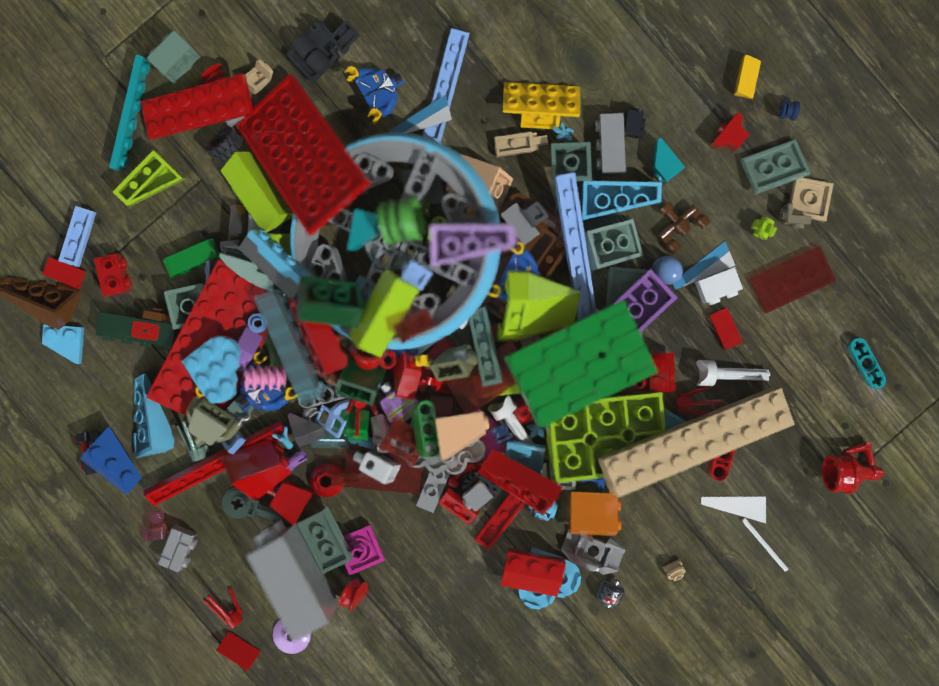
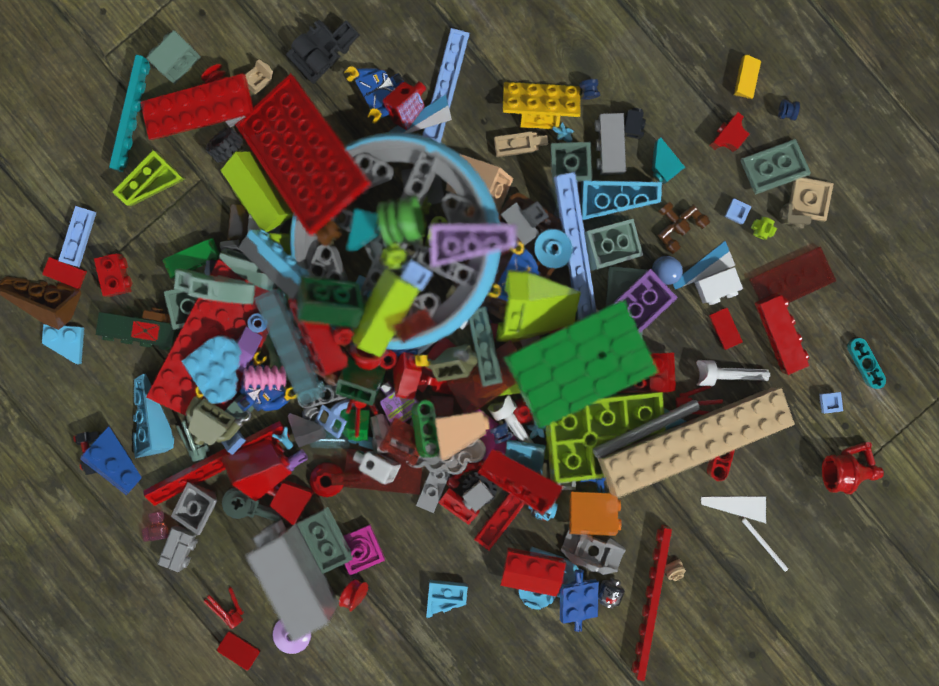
(194, 507): none -> light grey slope
(214, 288): none -> sand green slope
(328, 232): none -> reddish brown wheel
(343, 335): none -> red plate
(393, 256): none -> lime gear
(405, 103): none -> red torso
(445, 596): none -> medium azure wing
(546, 253): none -> medium azure dish
(578, 600): none -> blue plate
(589, 89): none -> dark blue wheel
(646, 429): none -> light grey axle
(650, 610): none -> red plate
(737, 211): none -> light blue plate
(782, 333): none -> red brick
(831, 402): none -> light blue plate

